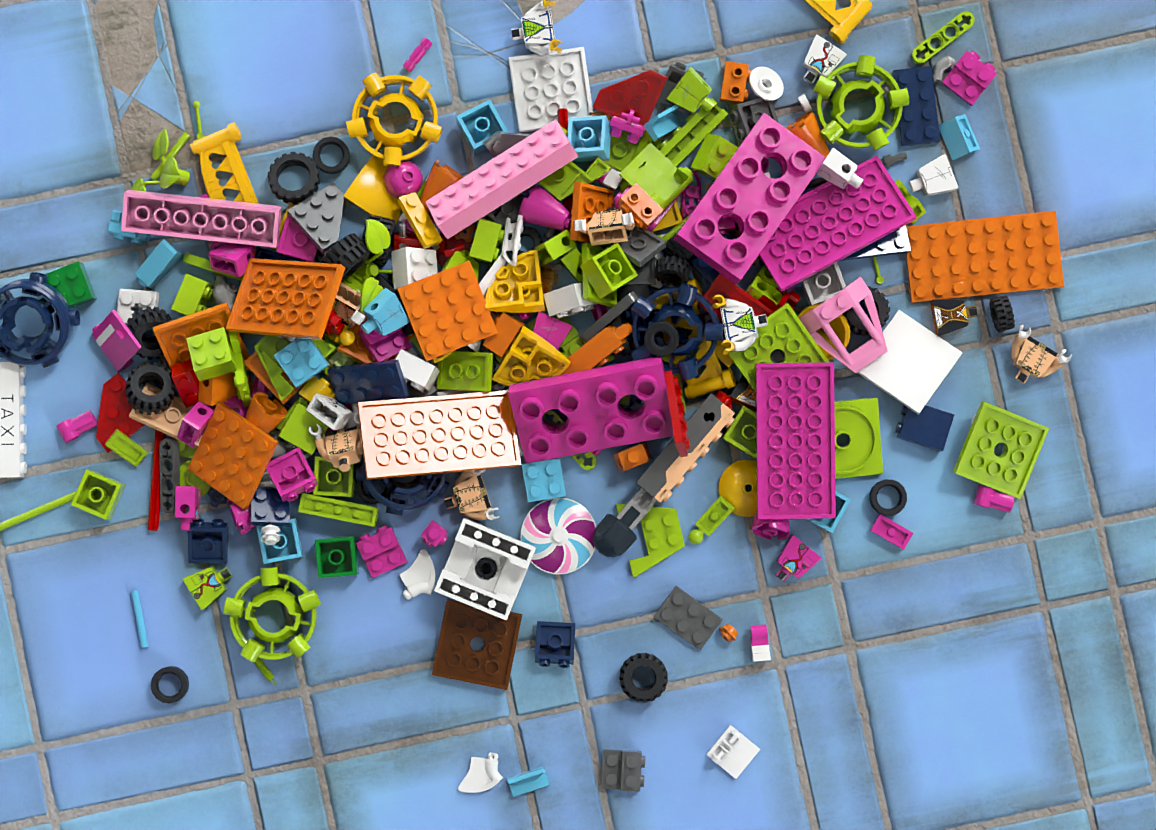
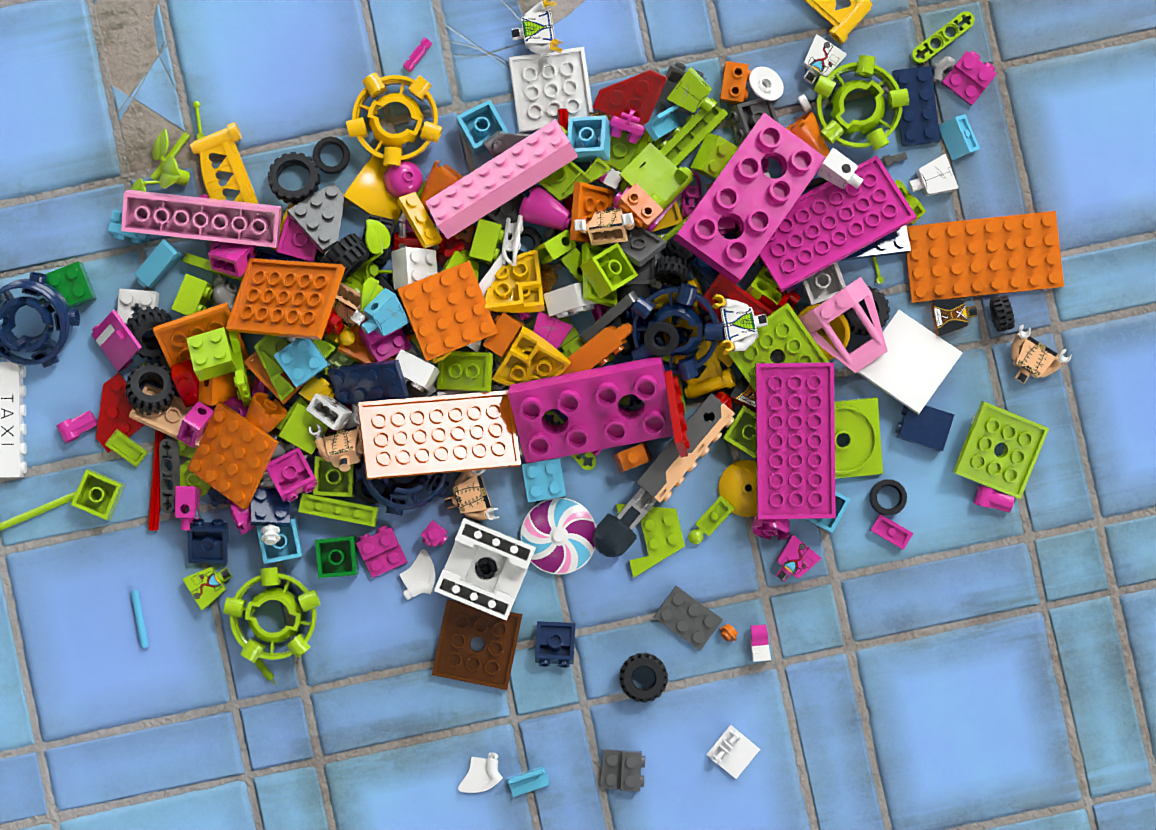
(155, 684): black tyre -> none

